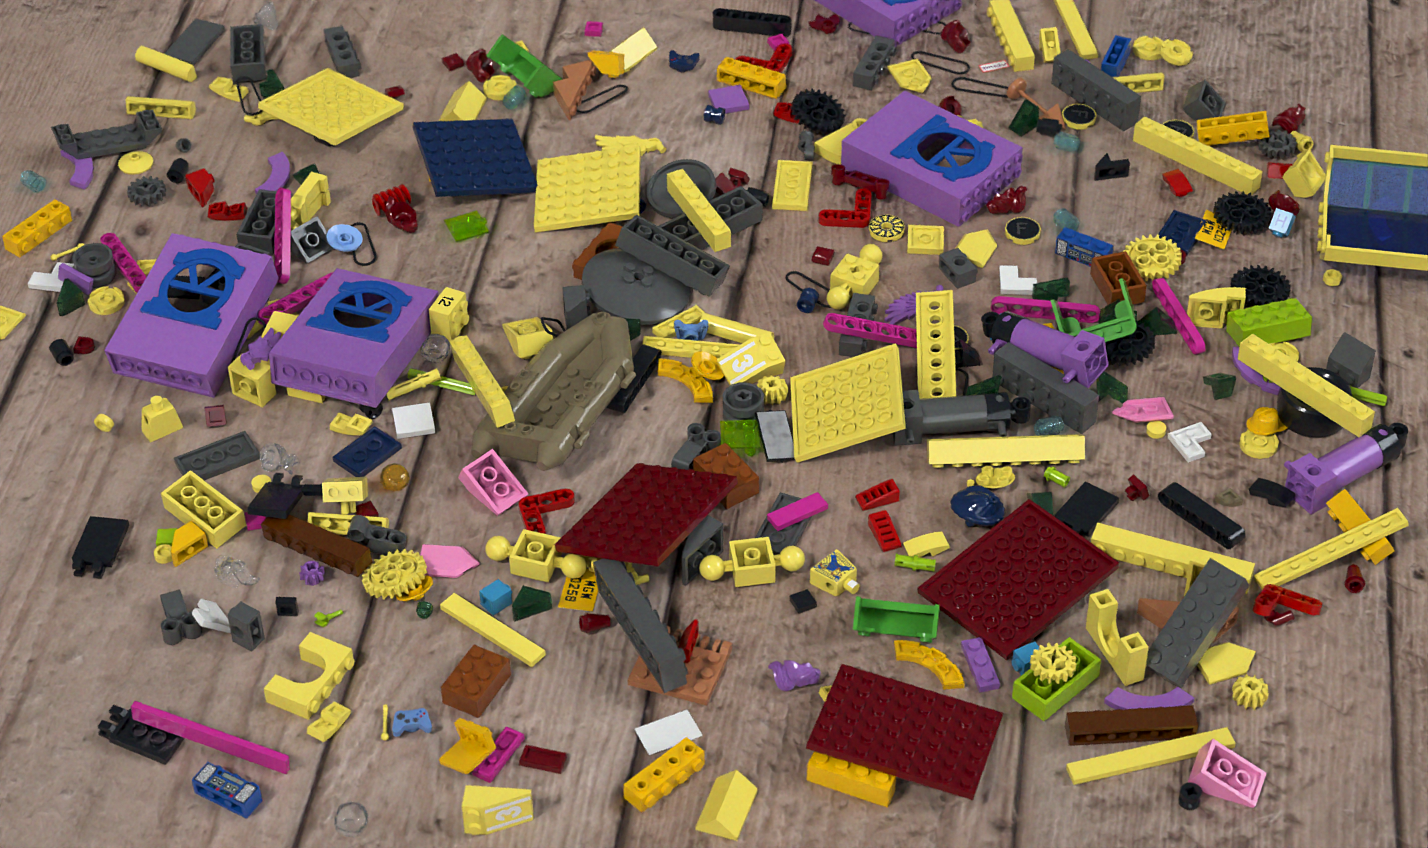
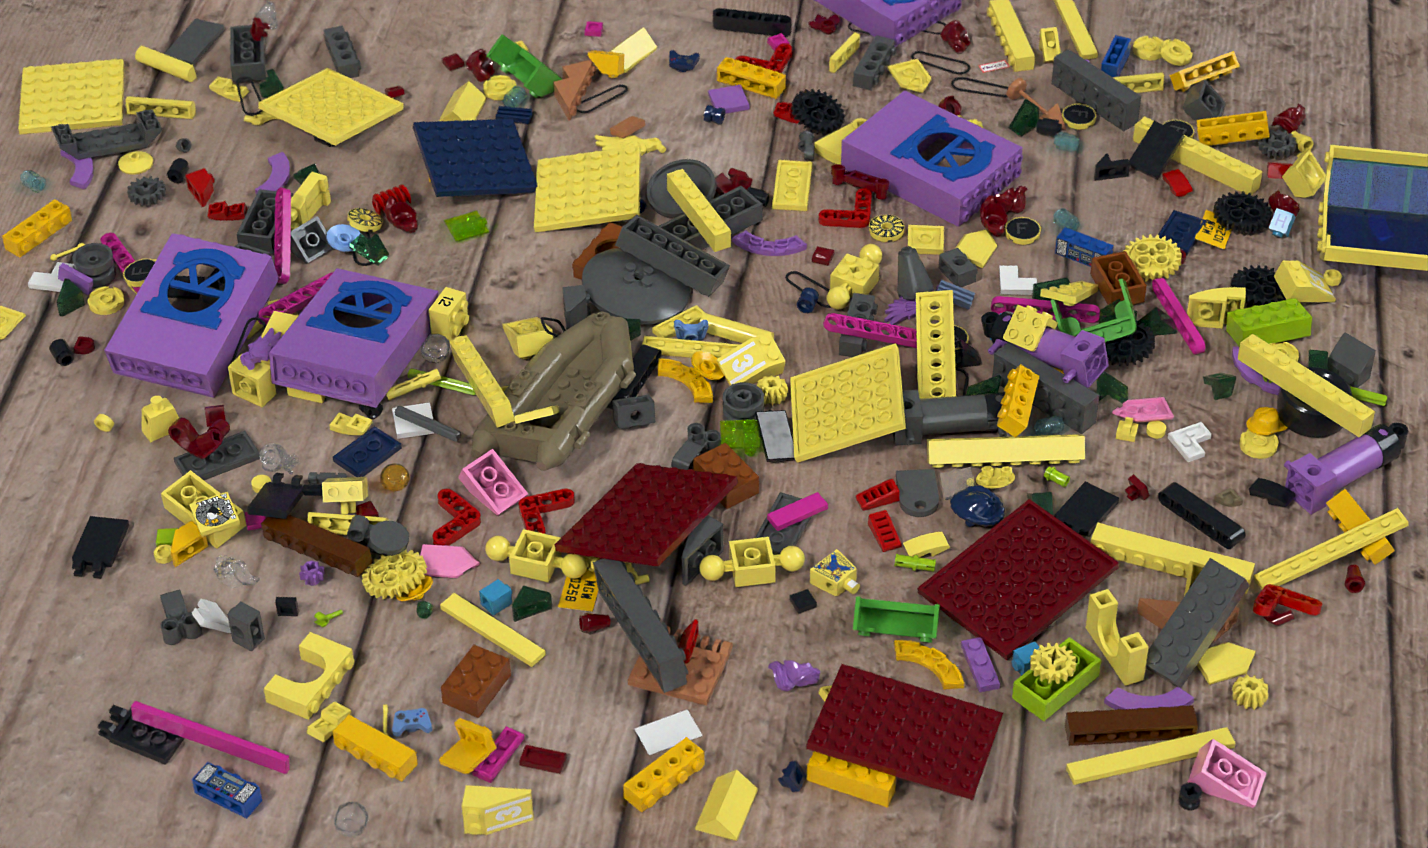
(72, 95): none -> light yellow plate
(137, 272): none -> black tile
(198, 445): none -> dark red panel
(214, 514): none -> tile
(257, 29): none -> dark red tile
(313, 477): none -> dark grey axle
(364, 220): none -> light yellow tile
(371, 248): none -> clear green slope
(375, 748): none -> yellow brick
(389, 537): none -> dark grey tile
(427, 423): none -> dark grey axle
(467, 518): none -> red beam
(519, 115): none -> dark blue tile
(536, 414): none -> light yellow tile
(624, 407): none -> dark grey brick
(627, 127): none -> nougat tile
(742, 181): none -> dark red tile
(778, 248): none -> medium lavender tile
(793, 776): none -> dark blue tile
(844, 52): none -> light yellow tile
(912, 274): none -> dark grey cone
(917, 489): none -> dark grey tile
(956, 480): none -> clear piece
(960, 295): none -> sand blue tile
(993, 216): none -> dark red hair
(1017, 400): none -> yellow brick
(1028, 327): none -> light yellow bracket
(1071, 293): none -> light yellow wing
(1127, 430): none -> light yellow tile
(1156, 150): none -> black tile
(1205, 70): none -> yellow brick
(1302, 283): none -> light yellow slope
(1318, 359): none -> clear green slope

